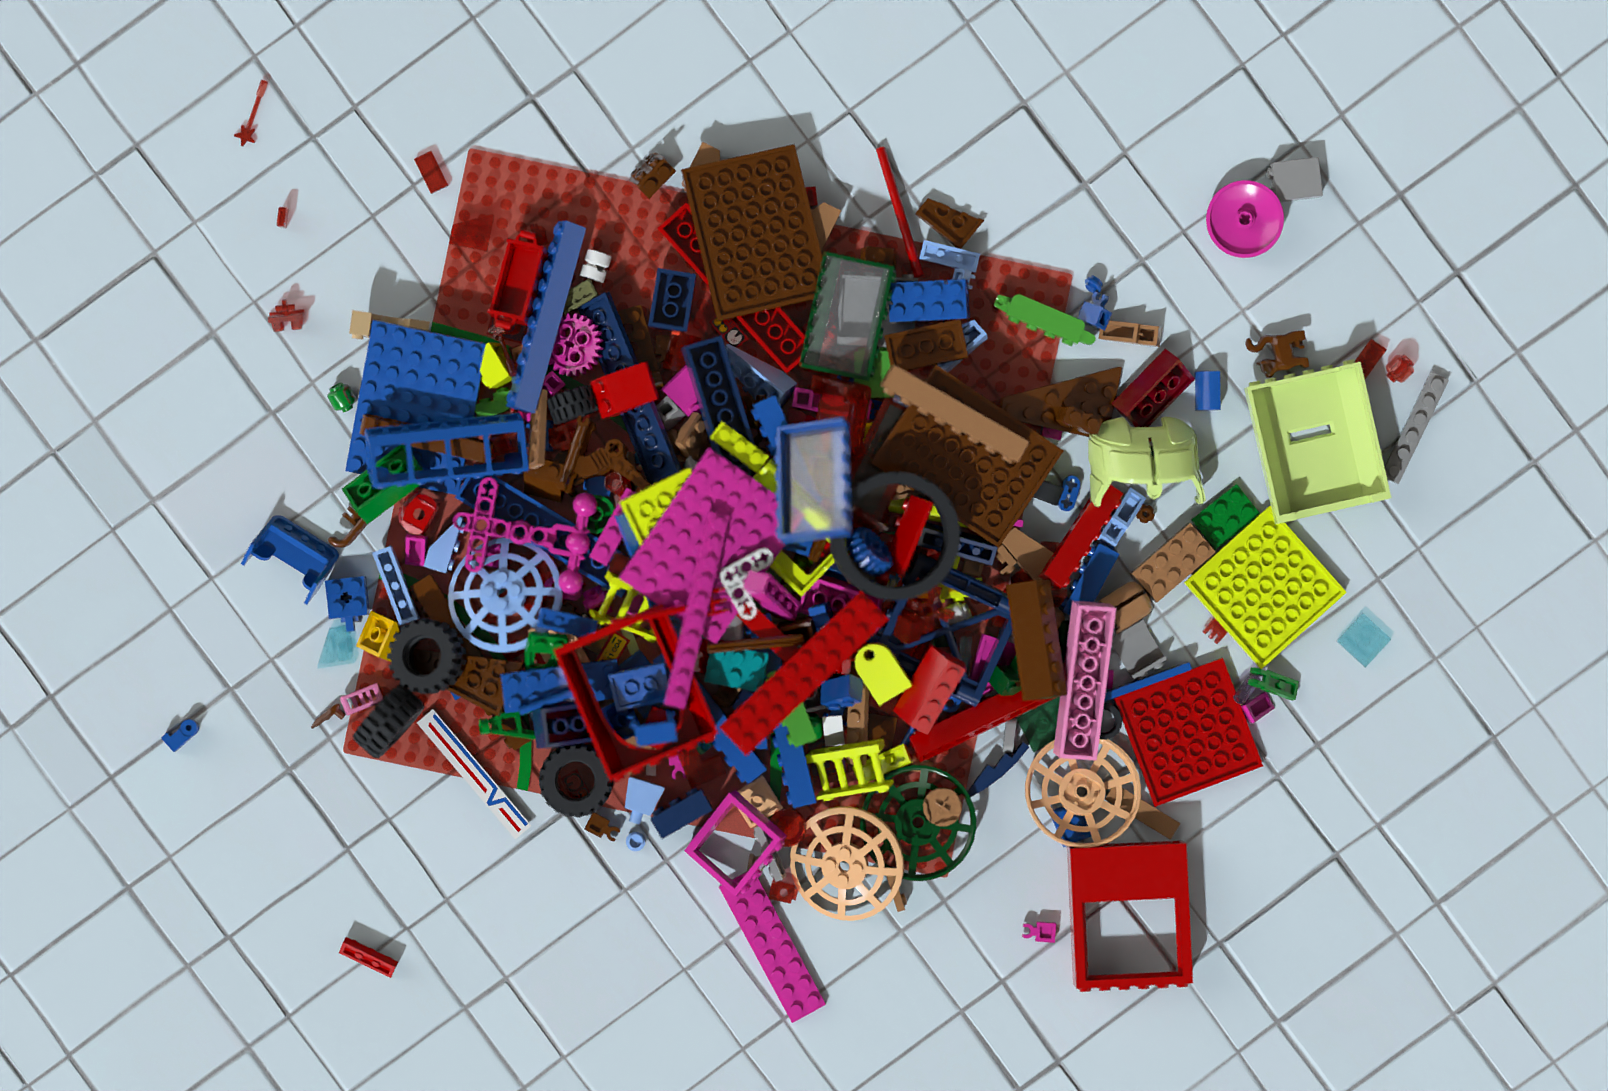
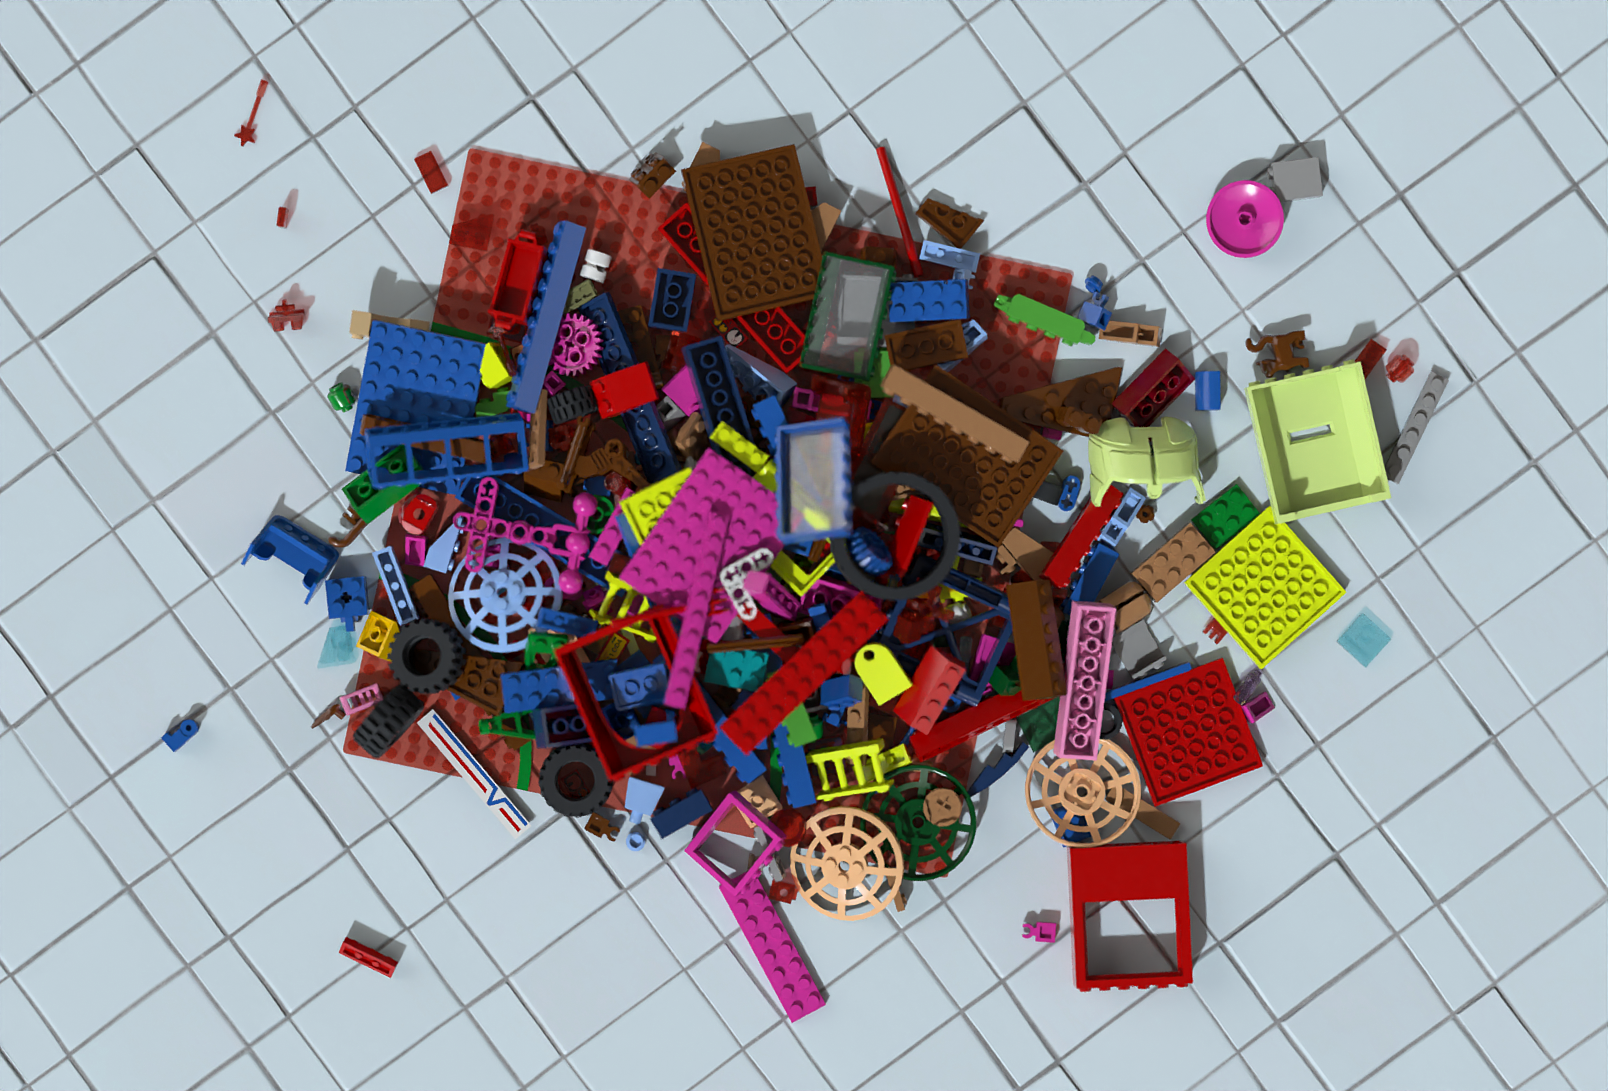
(545, 702): blue bar -> none
(833, 730): white sticker -> none
(1274, 683): green hinge -> none

